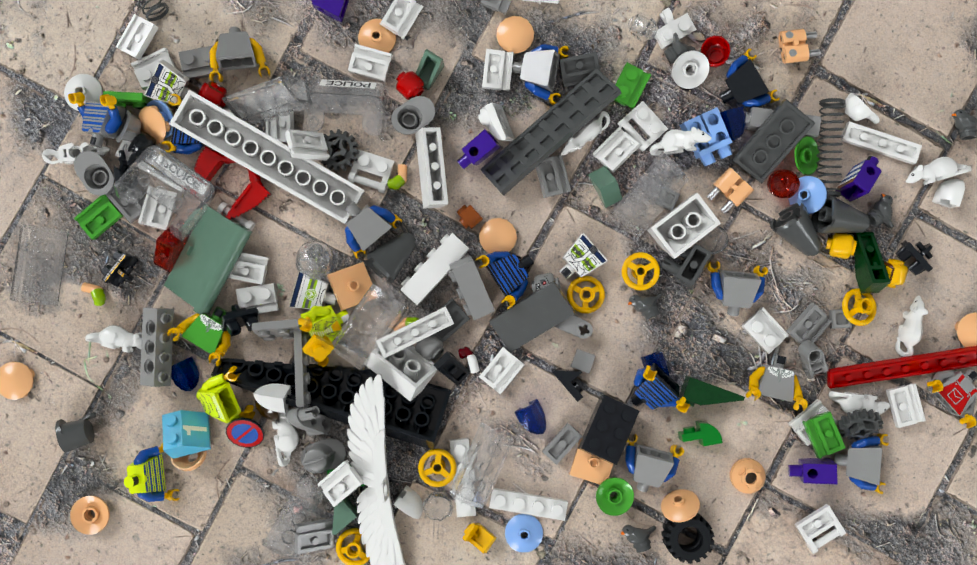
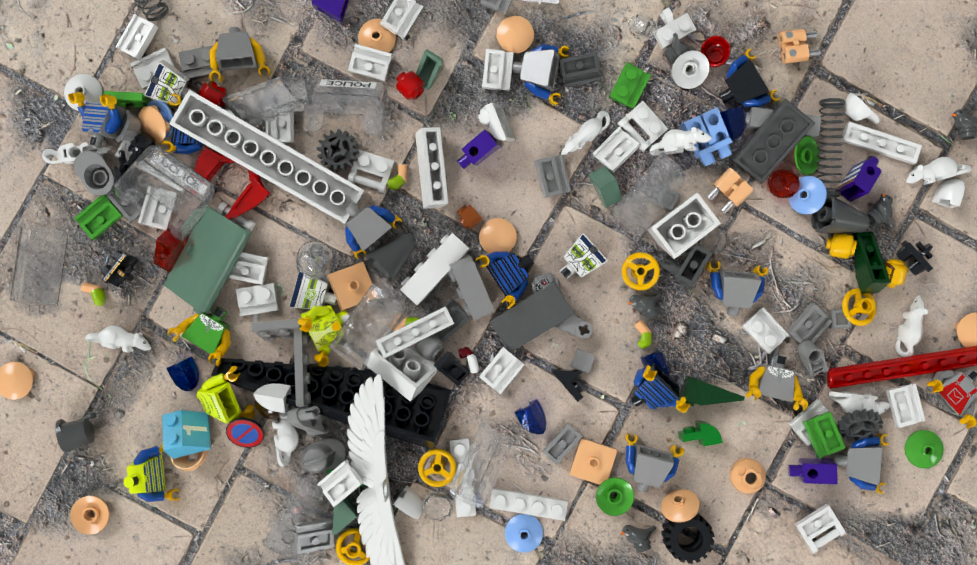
(156, 347): light grey brick -> none
(238, 318): black hips -> none
(307, 145): white plate -> none
(318, 347): yellow bracket -> none
(413, 115): light grey piece -> none
(479, 537): yellow bracket -> none
(550, 131): dark grey plate -> none
(585, 306): yellow piece -> none
(608, 429): black brick -> none
(646, 334): none -> arm
(797, 229): dark grey cone -> none
(916, 446): none -> bright green dish

